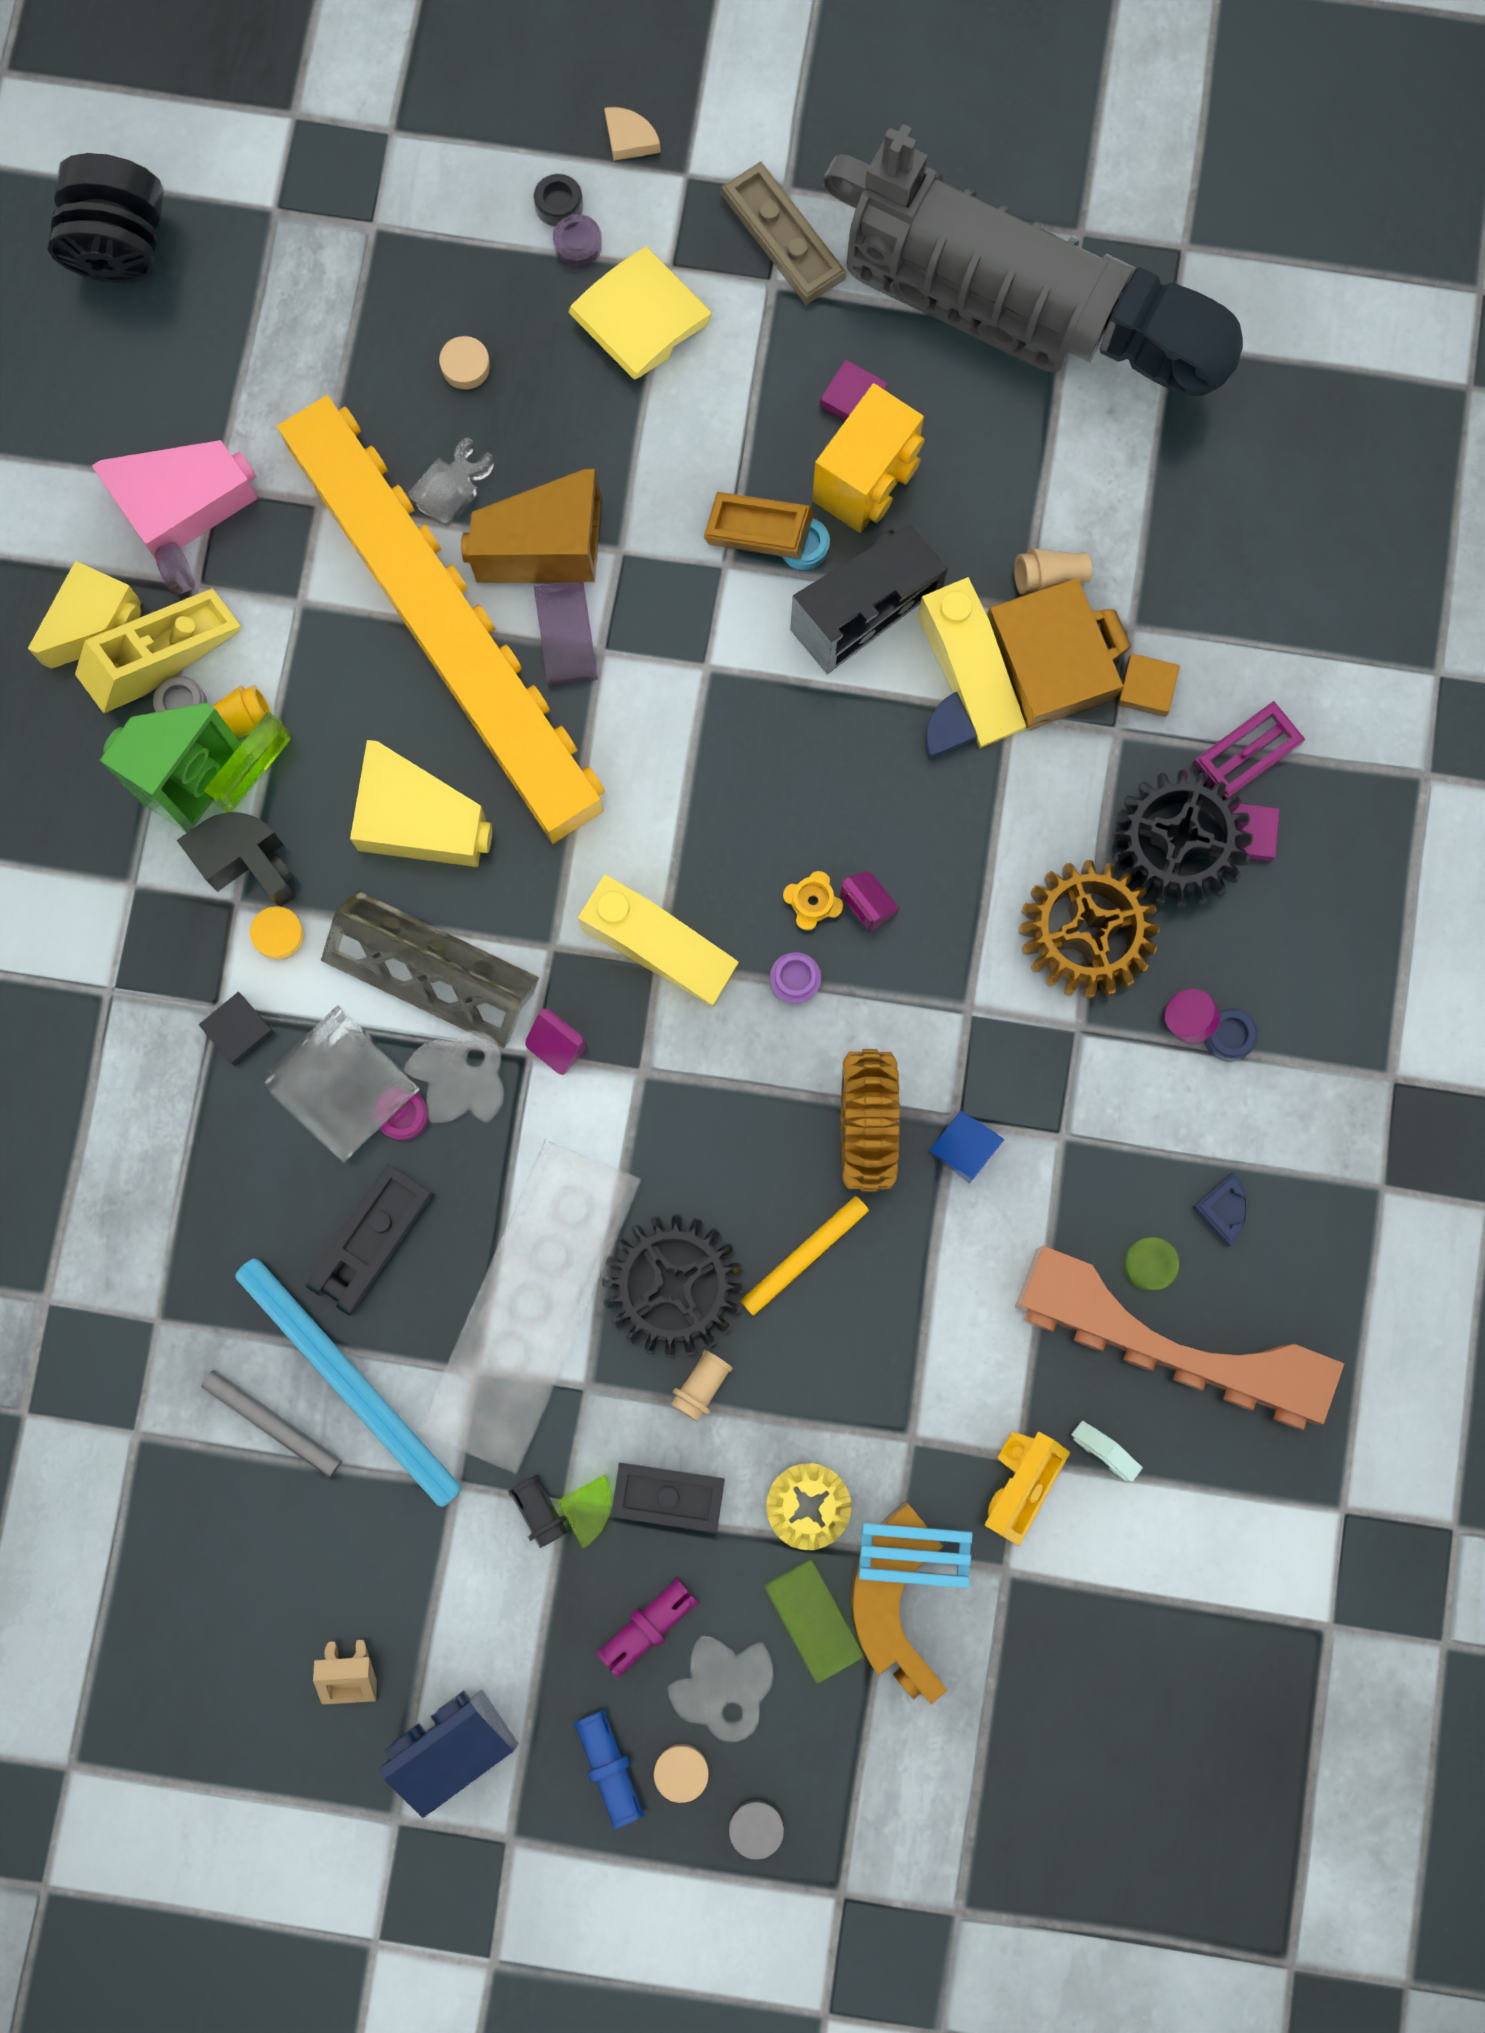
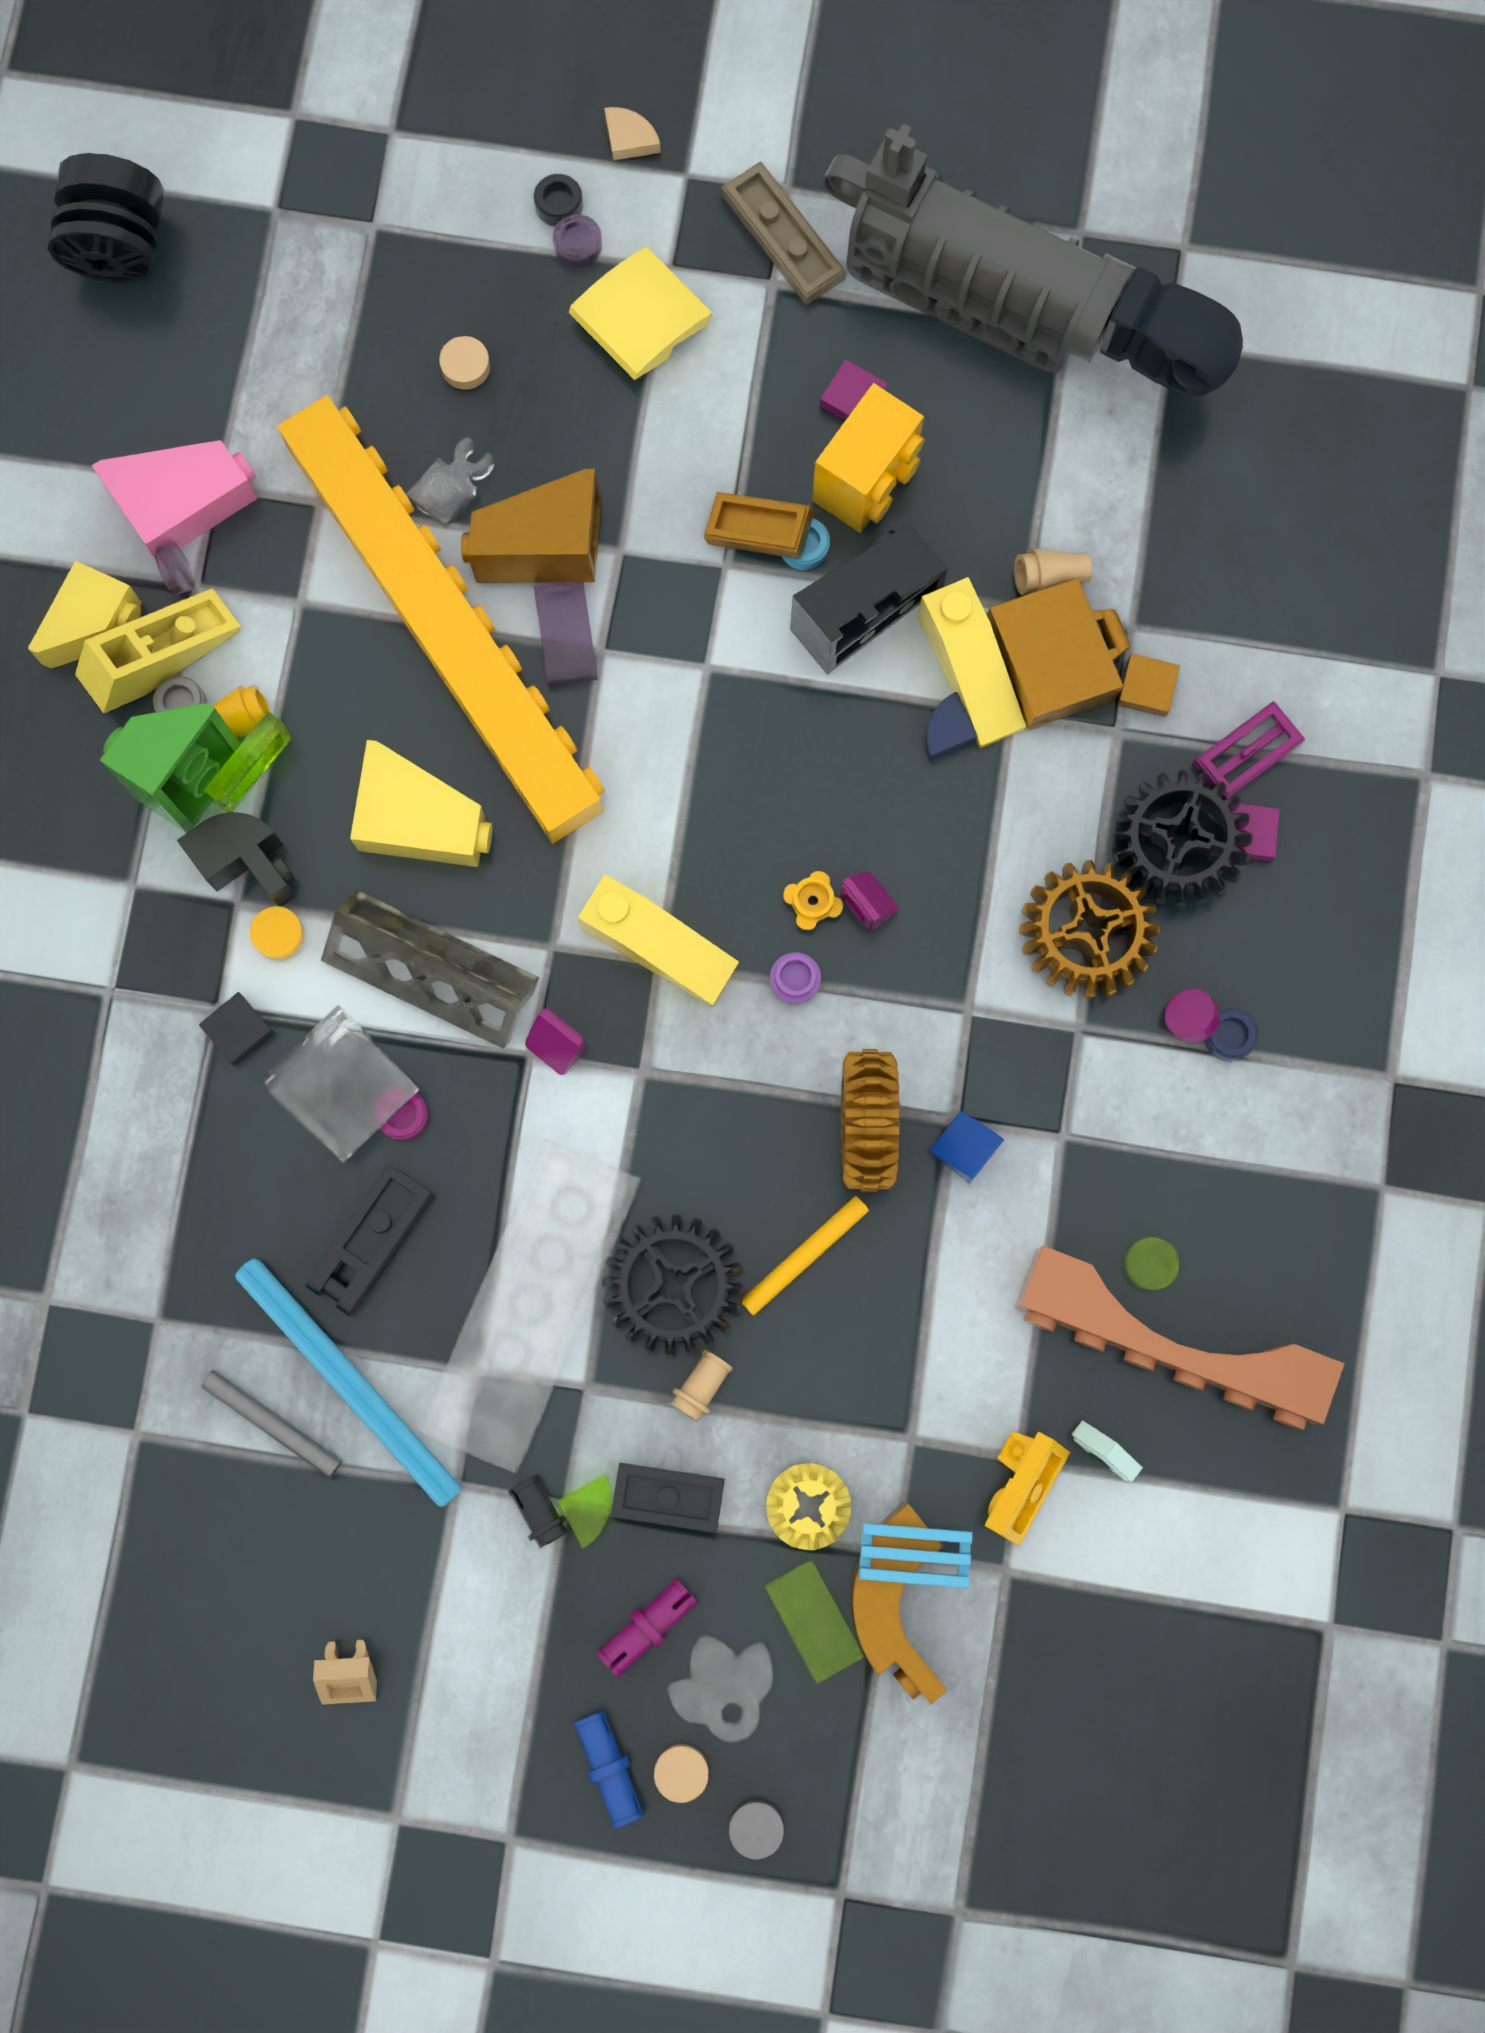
(448, 1756): dark blue slope -> none
(454, 1083): clear plate -> none
(1224, 1209): dark blue tile -> none

